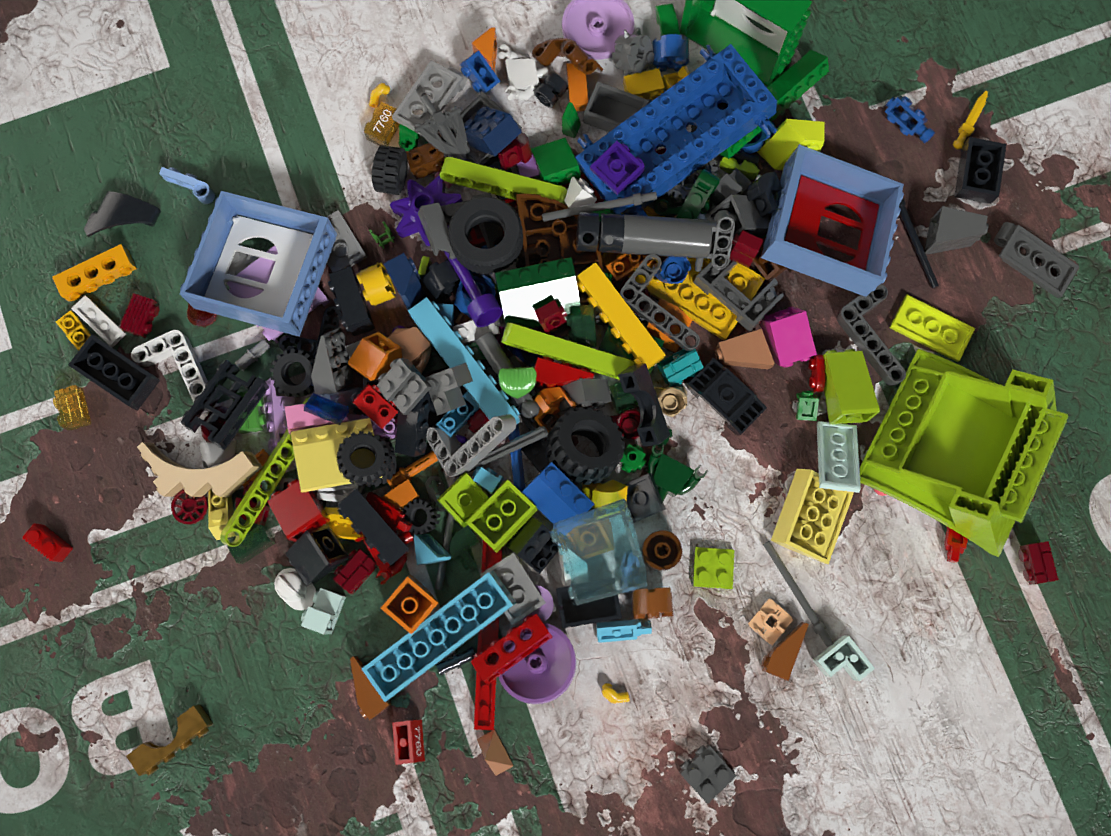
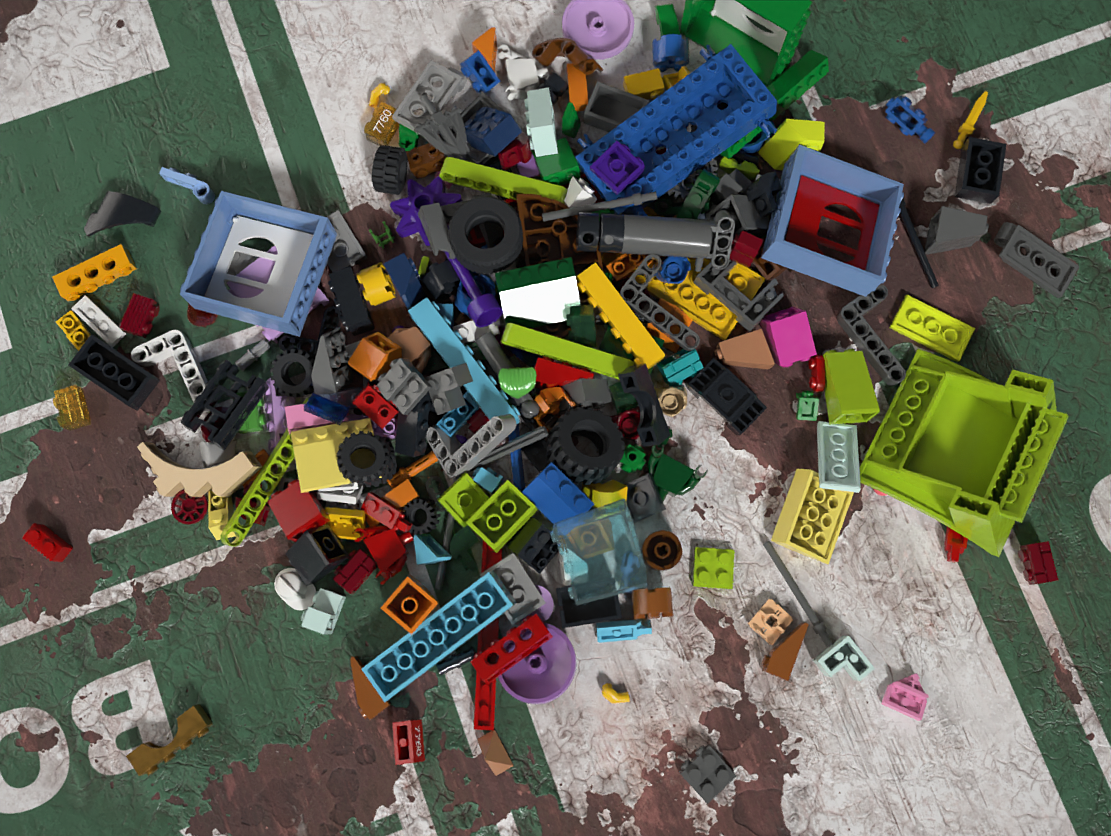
(252, 545): clear green brick -> none
(373, 527): black brick -> none
(541, 122): none -> light aqua brick
(551, 316): dark red brick -> none
(633, 52): dark grey brick -> none
(906, 697): none -> bright pink slope

